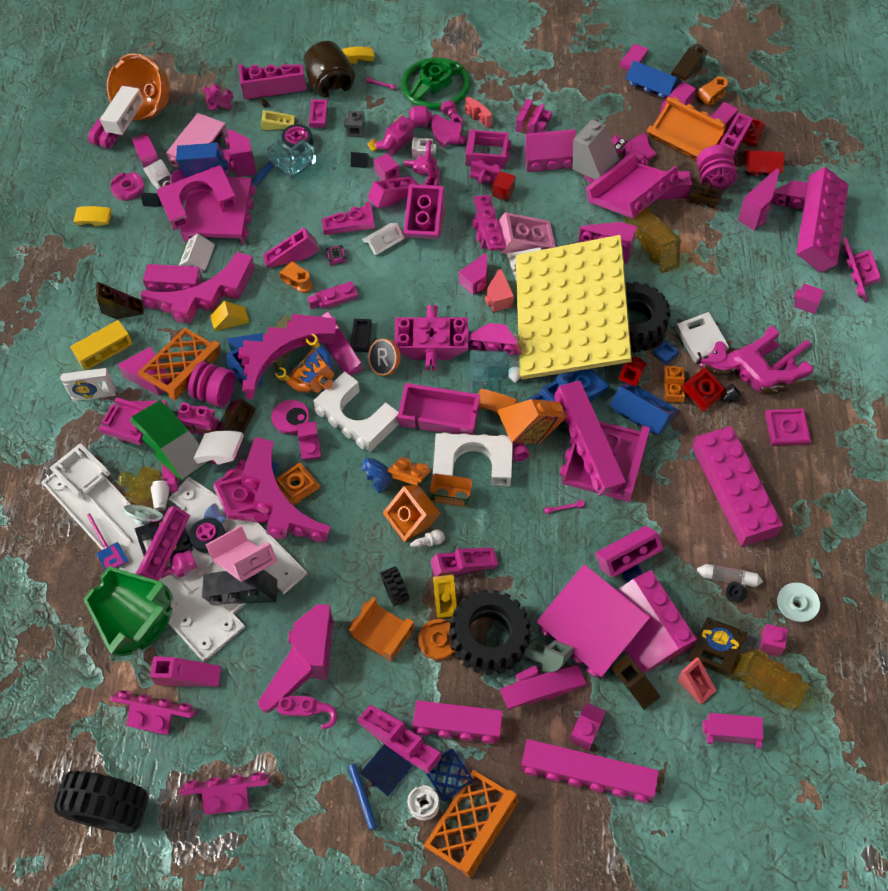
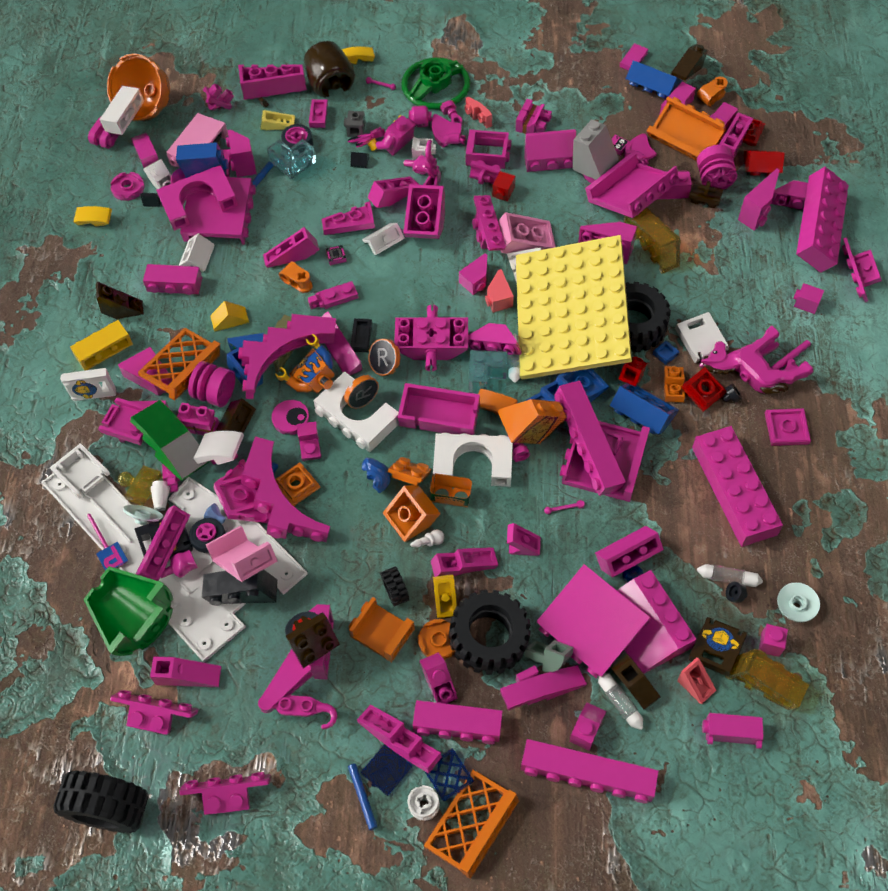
(184, 303): dark pink arch -> none
(310, 637): none -> dark brown plate
(361, 392): none -> tile
(364, 139): none -> dark pink piece
(386, 167): dark pink brick -> none
(438, 678): none -> dark pink slope
(522, 541): none -> dark pink slope
(621, 701): none -> piece

